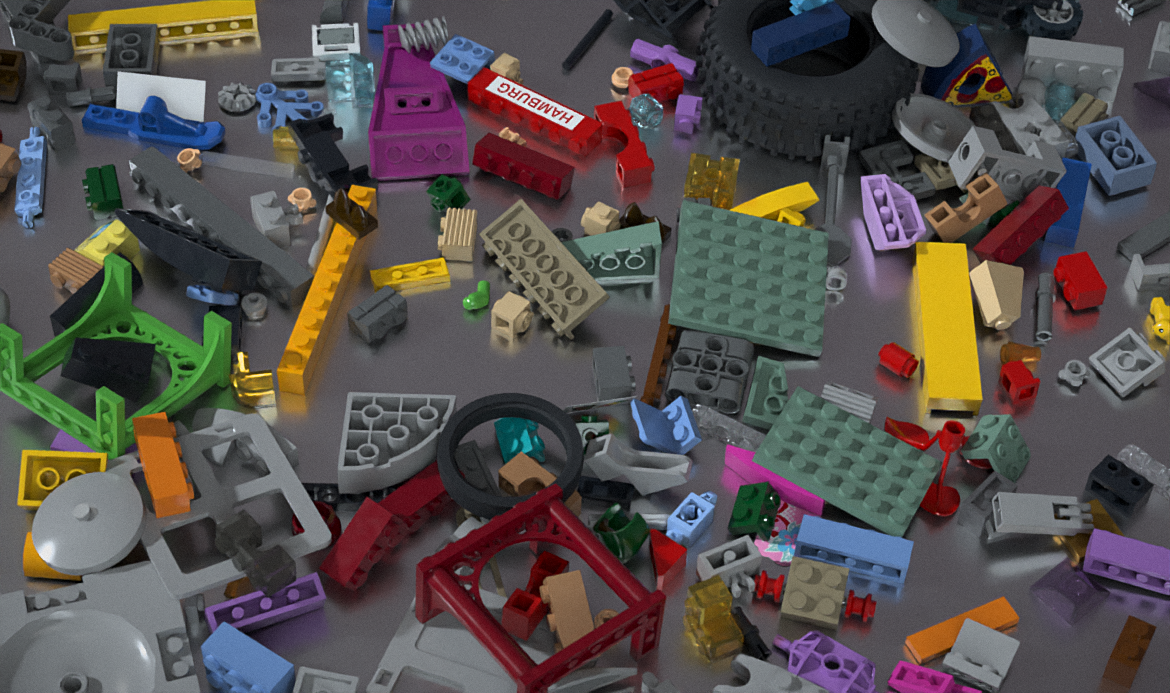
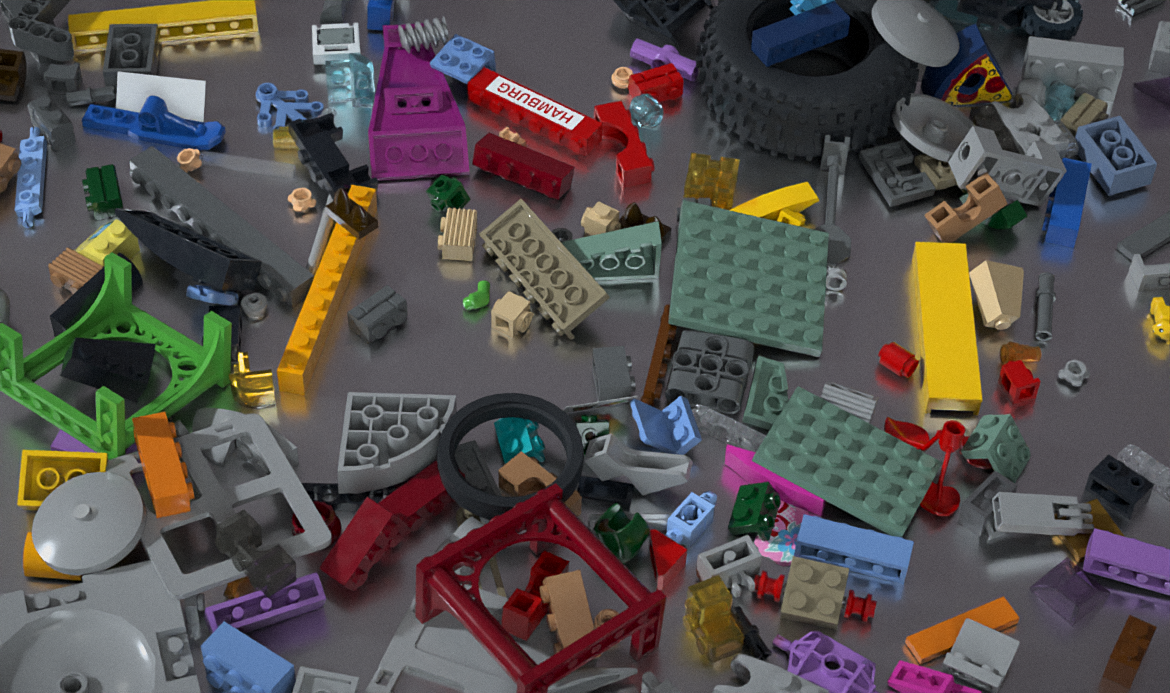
(242, 102): light grey gear -> none
(272, 219): light grey brick -> none
(298, 69): light grey hinge -> none
(411, 275): yellow tile -> none
(507, 67): tan brick -> none
(587, 39): black bar -> none
(687, 113): medium lavender brick -> none
(890, 213): lavender wedge -> none
(1022, 226): dark red brick -> none
(1080, 280): red brick -> none
(1128, 362): light grey plate -> none

